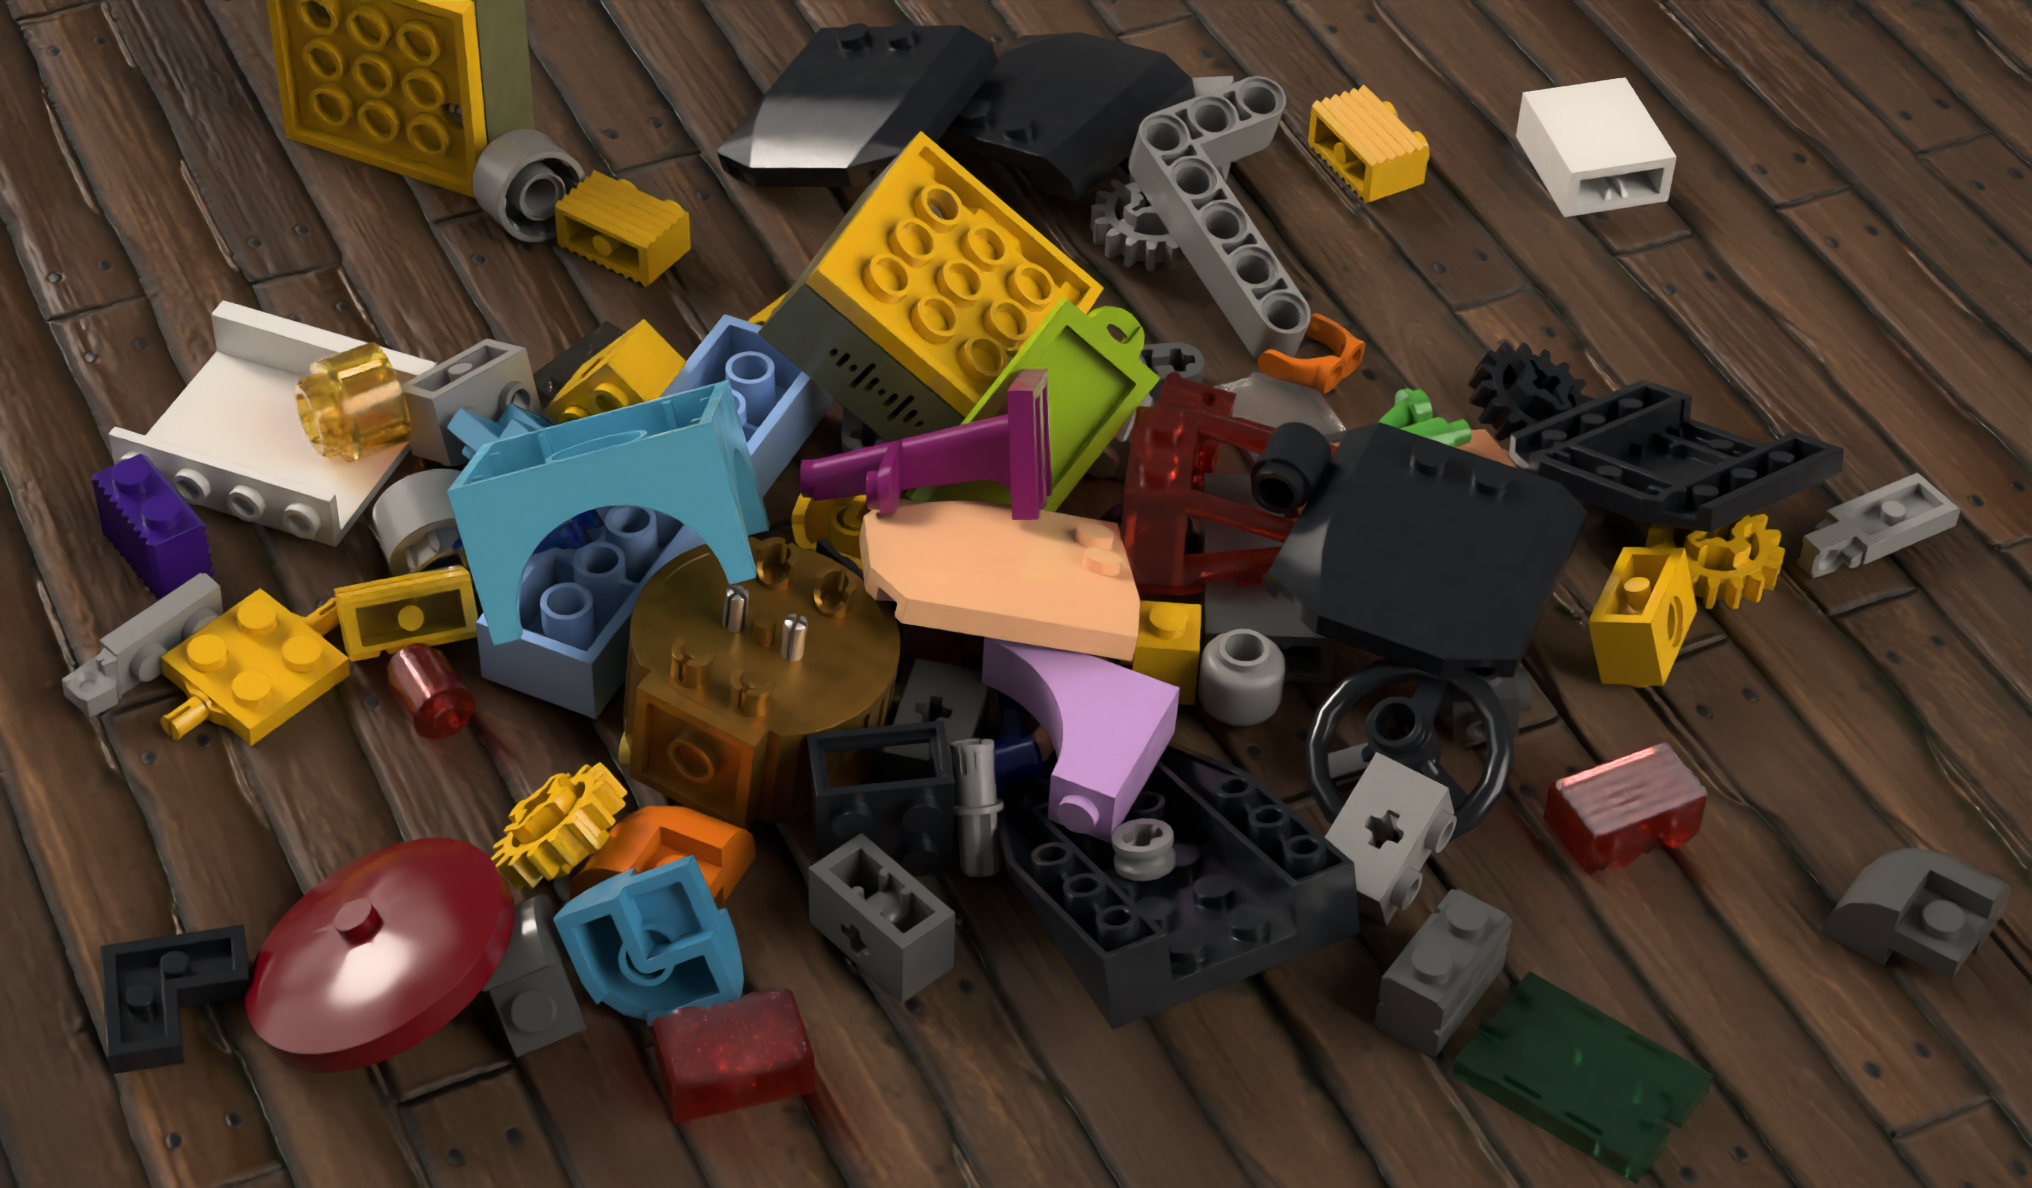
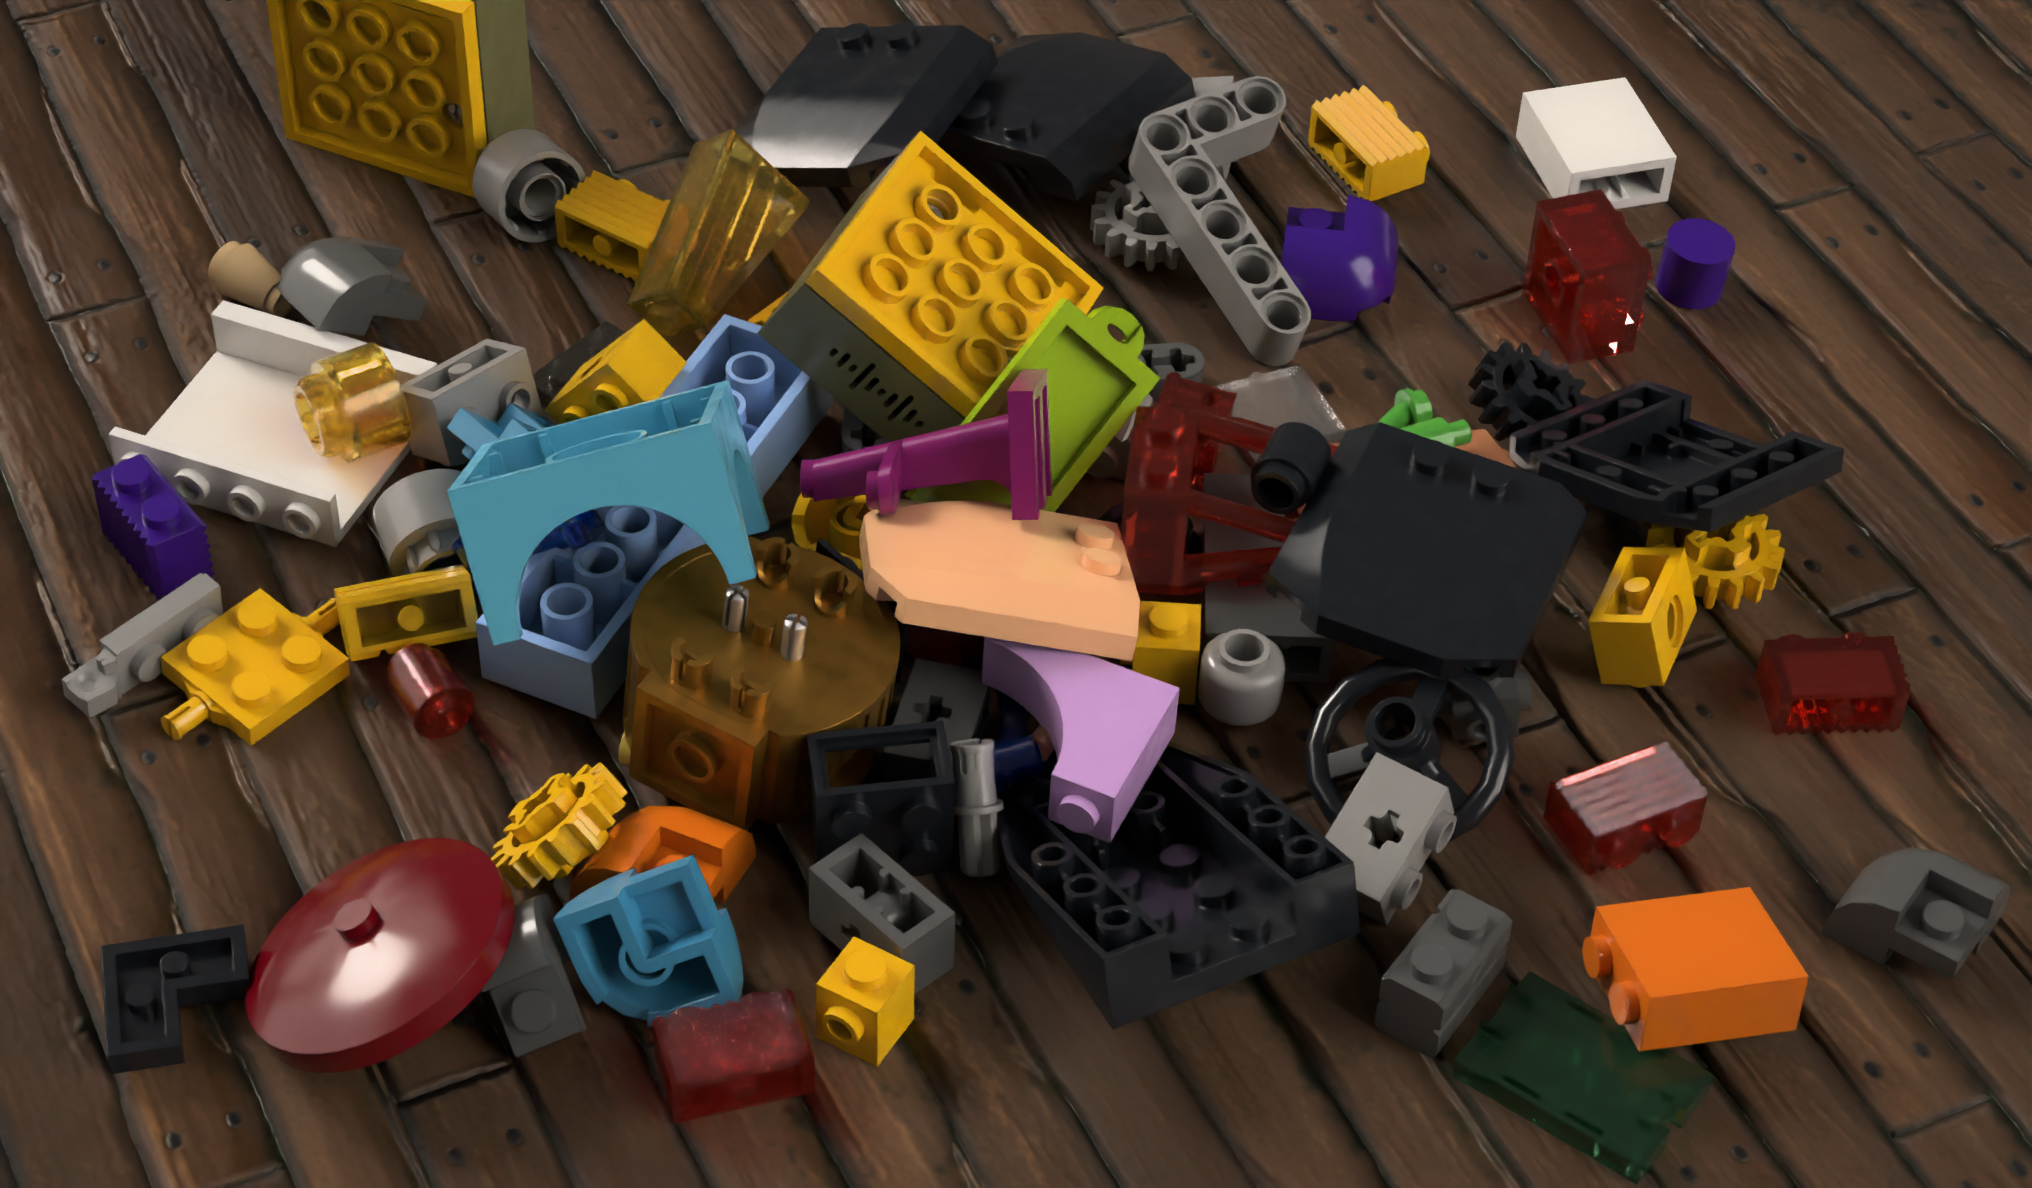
(248, 277): none -> tan cone
(347, 282): none -> dark grey brick
(713, 234): none -> clear yellow slope
(865, 1001): none -> yellow brick
(1143, 849): light grey bush -> none
(1320, 372): orange cap -> none
(1341, 258): none -> dark purple brick
(1586, 276): none -> clear red brick
(1695, 263): none -> dark purple piece
(1695, 969): none -> orange brick
(1832, 683): none -> clear red brick
(1877, 525): light grey hinge -> none

